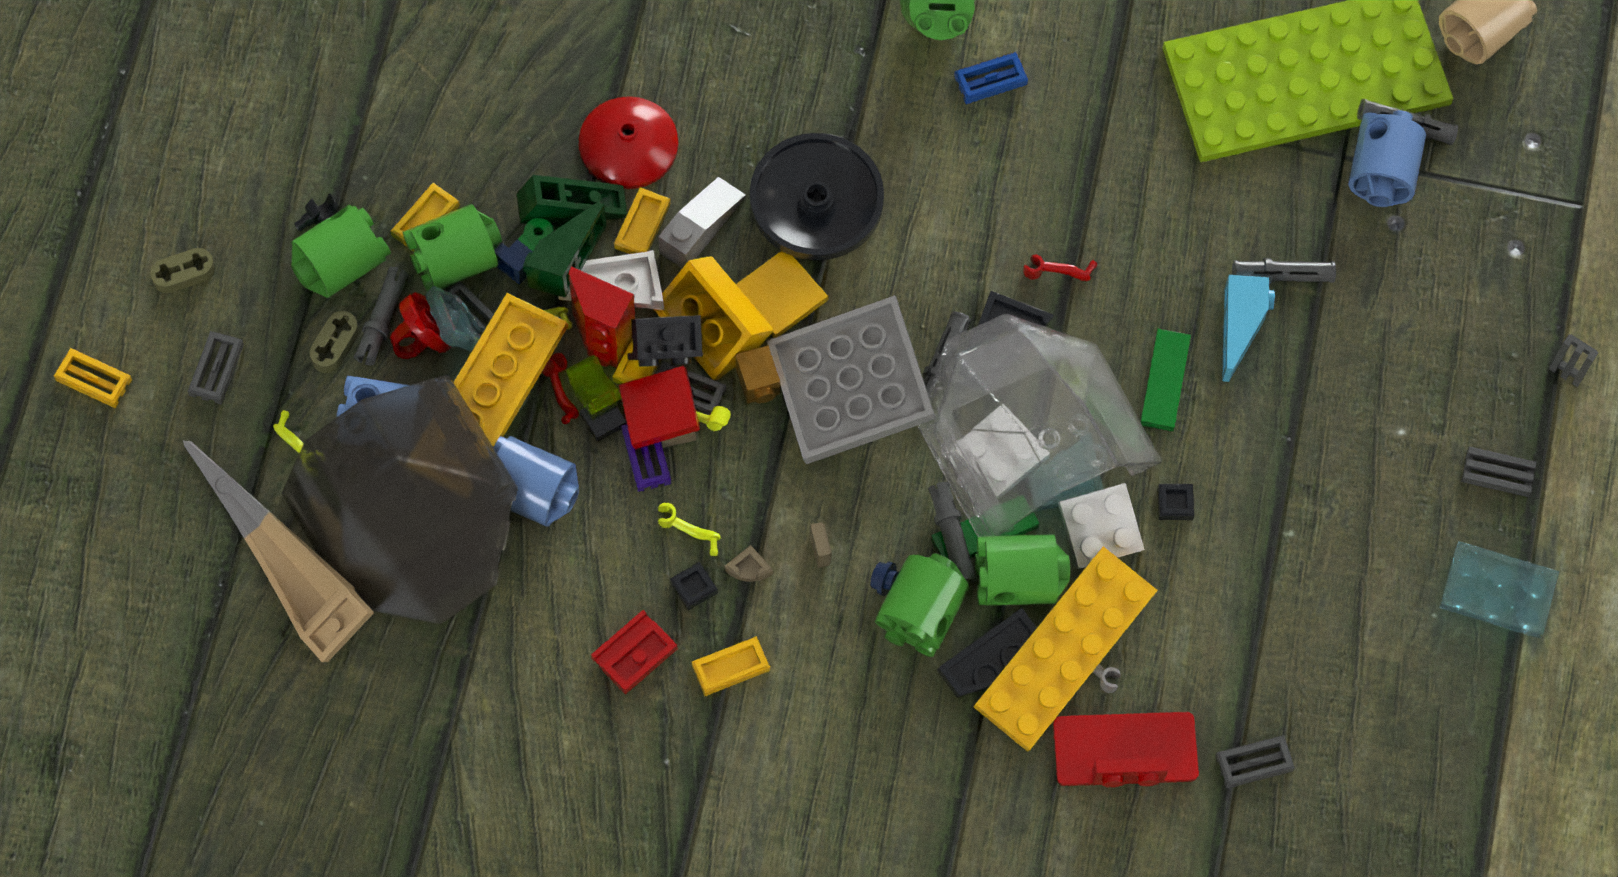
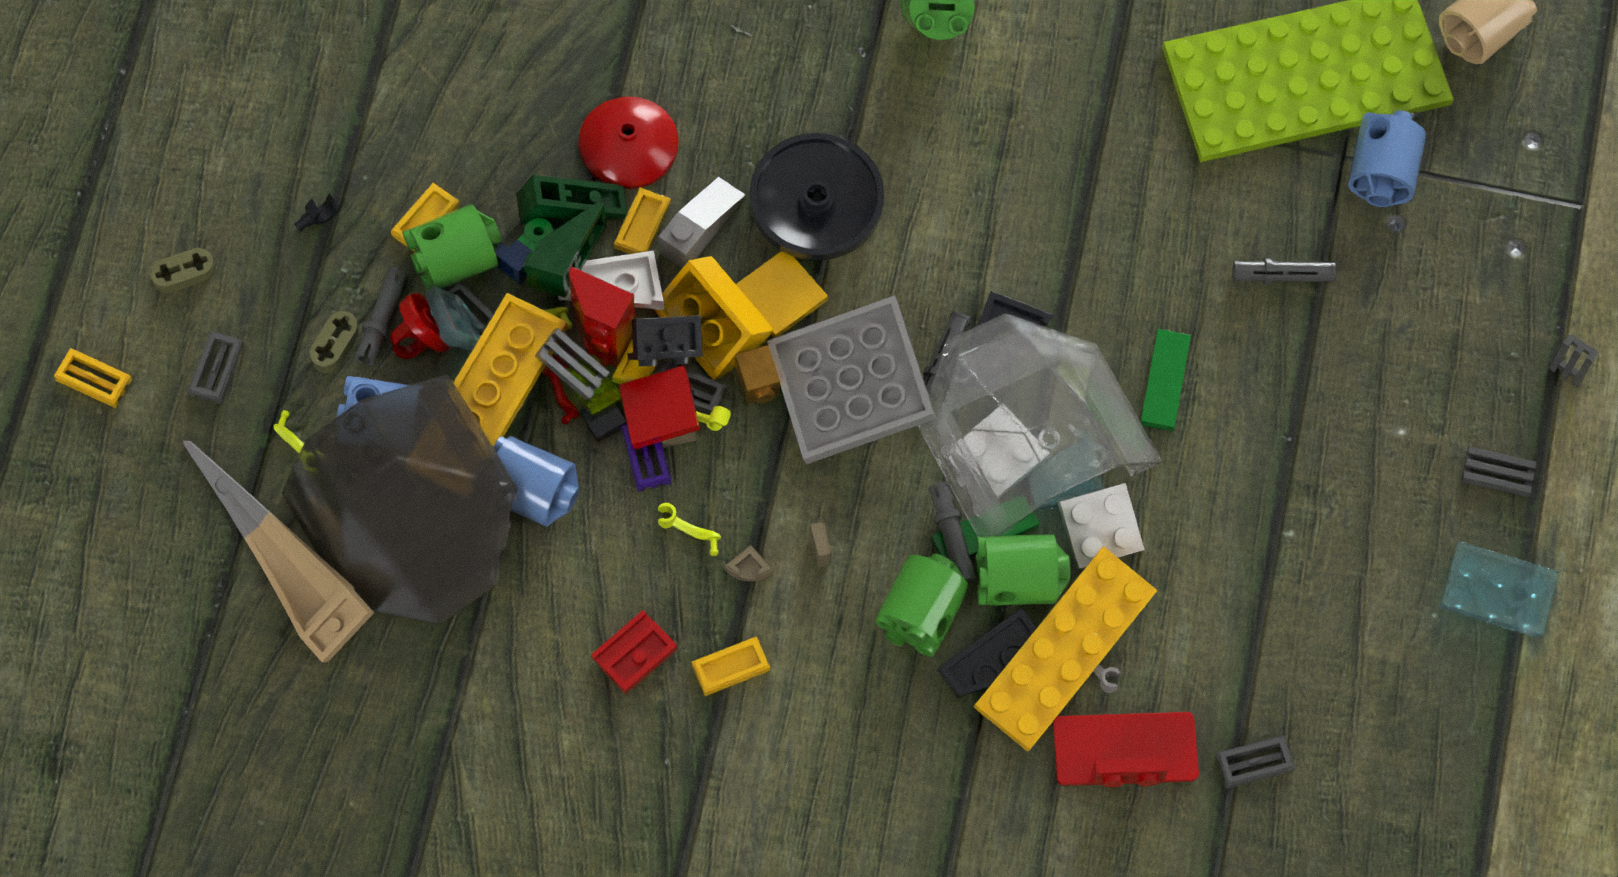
(337, 251): bright green cylinder -> none
(599, 371): none -> dark grey tile
(693, 586): black tile -> none
(883, 577): dark blue plate -> none
(993, 89): blue tile -> none
(1061, 268): red piece -> none
(1175, 501): black tile -> none
(1245, 310): medium azure slope -> none
(1442, 131): dark grey pin -> none

